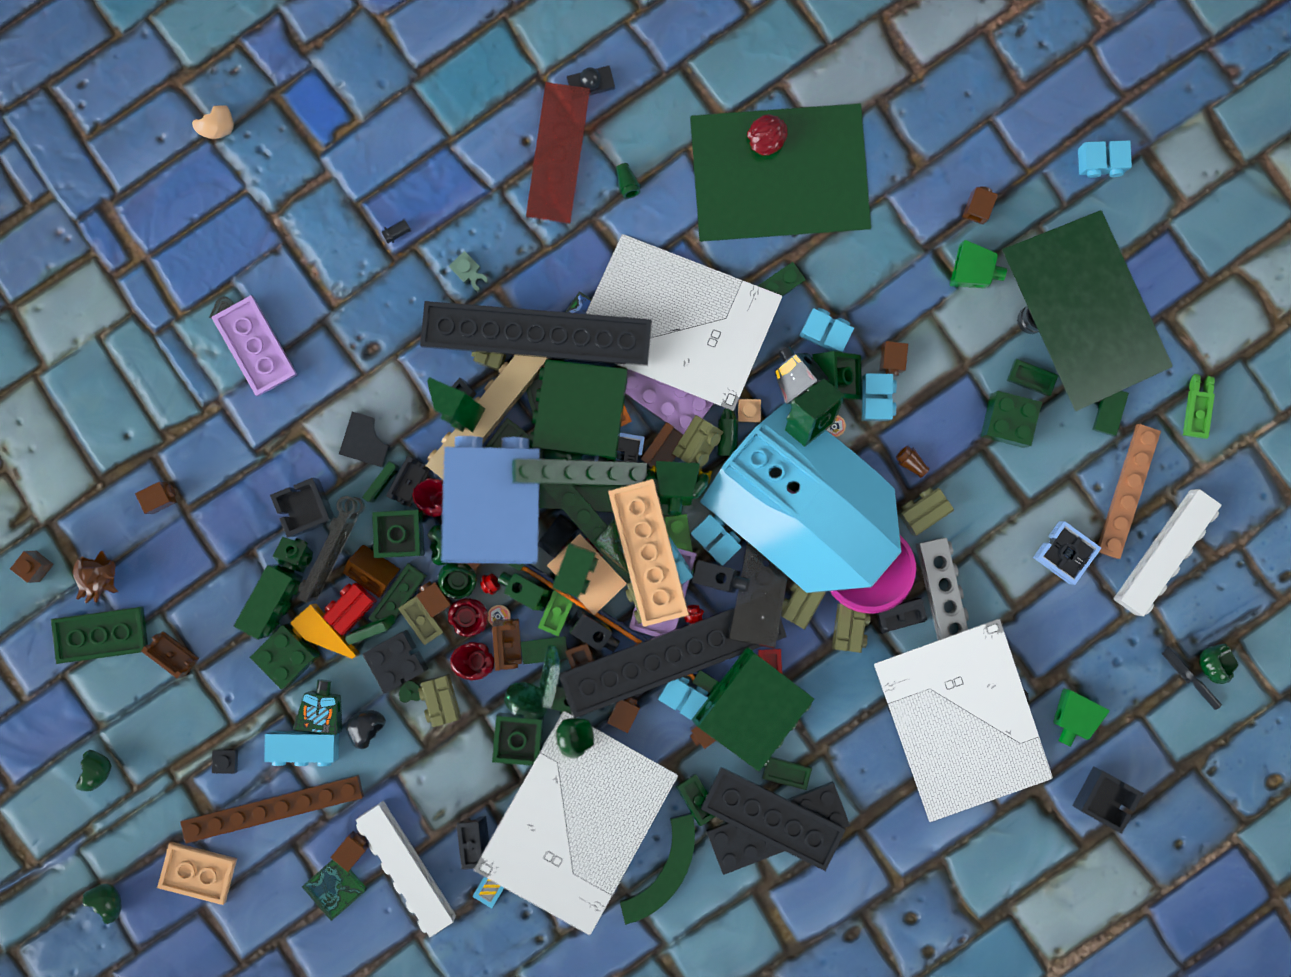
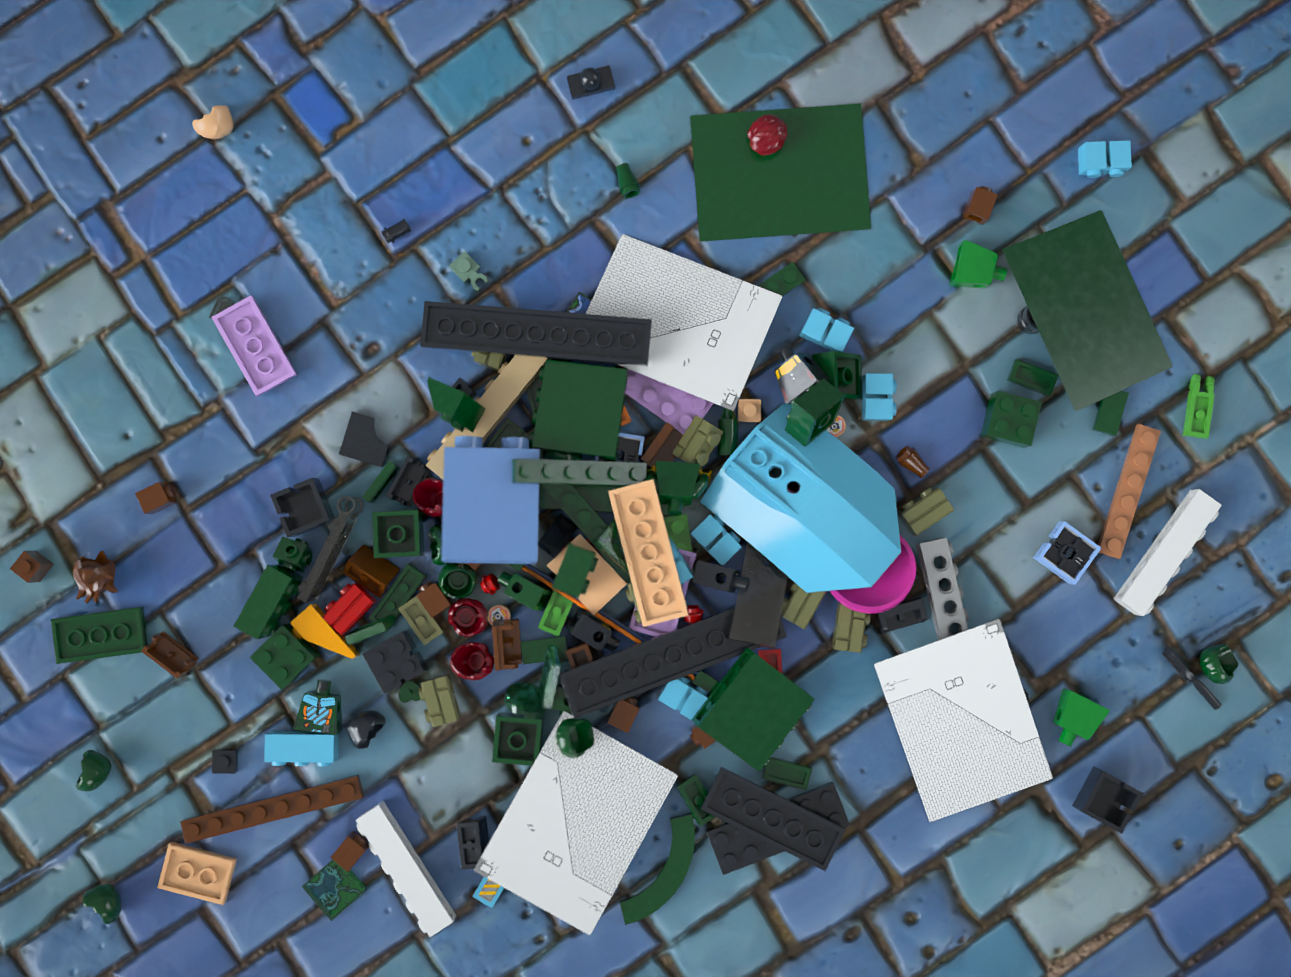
(558, 152): clear red tile -> none
(893, 357): reddish brown brick -> none

